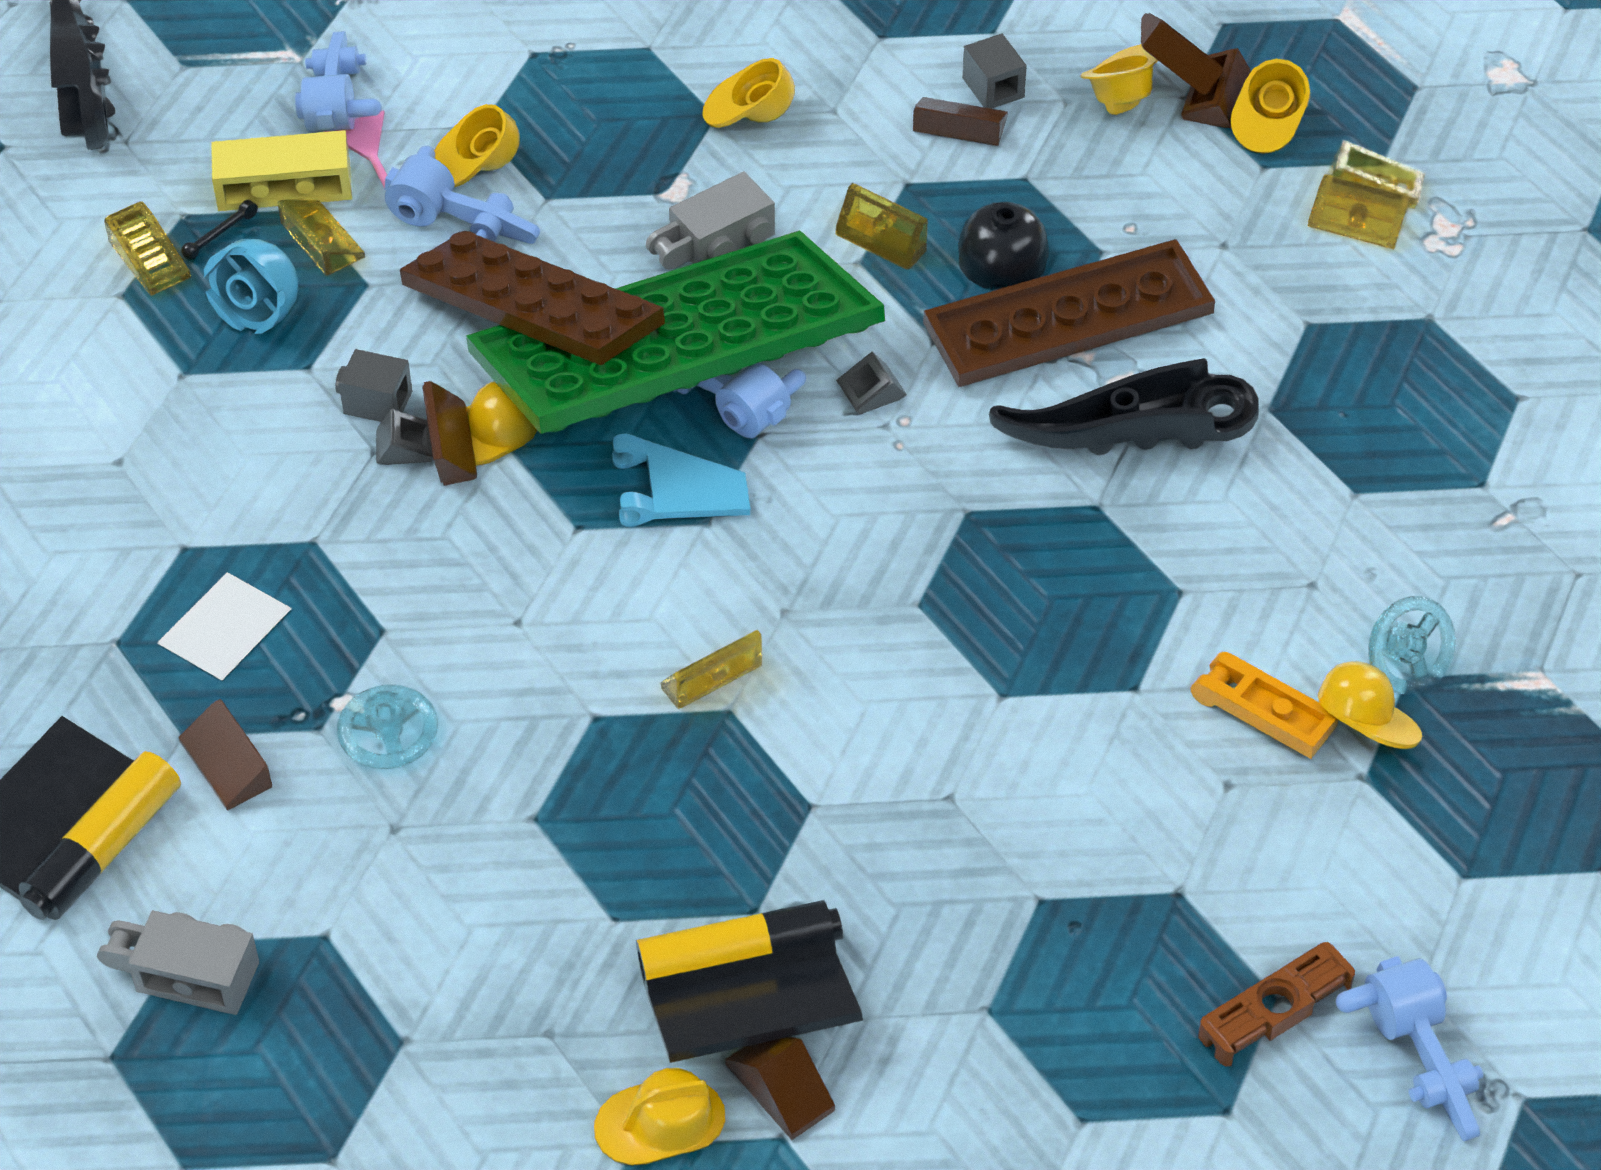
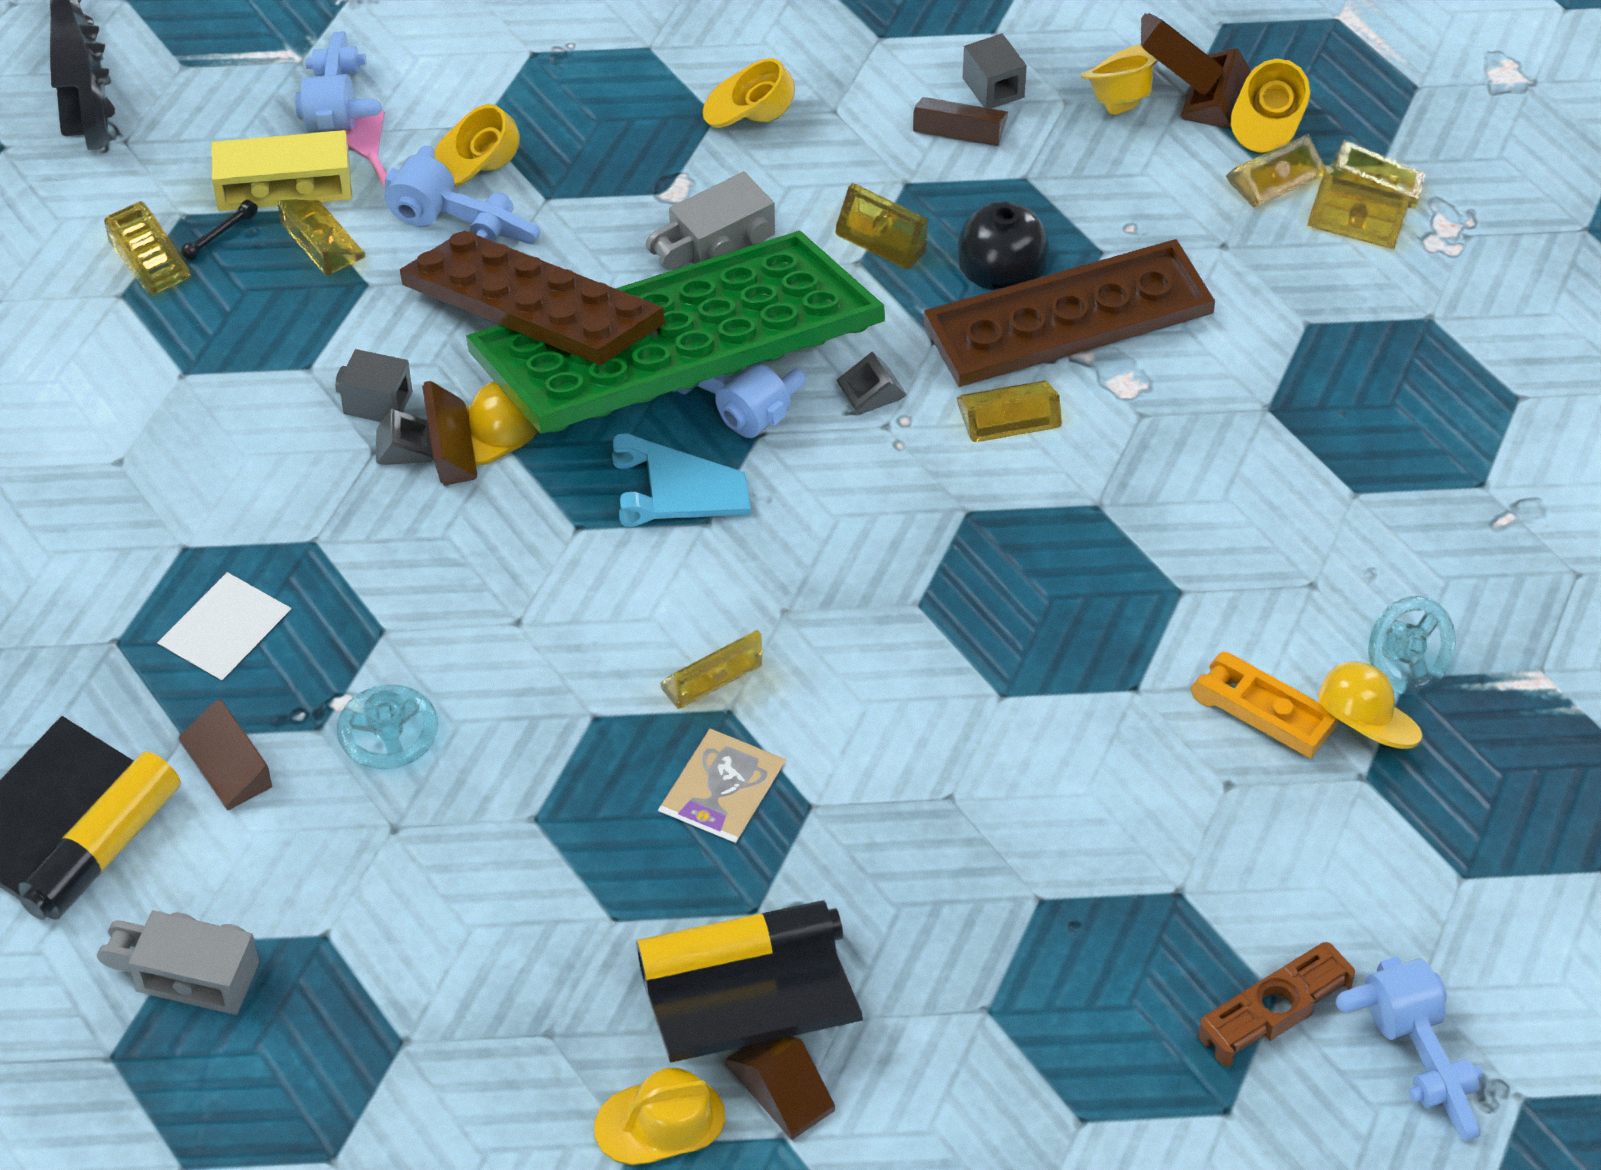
(251, 284): medium azure cylinder -> none
(722, 785): none -> sticker
(1010, 411): none -> clear yellow slope
(1140, 409): black animal -> none
(1278, 171): none -> clear yellow slope

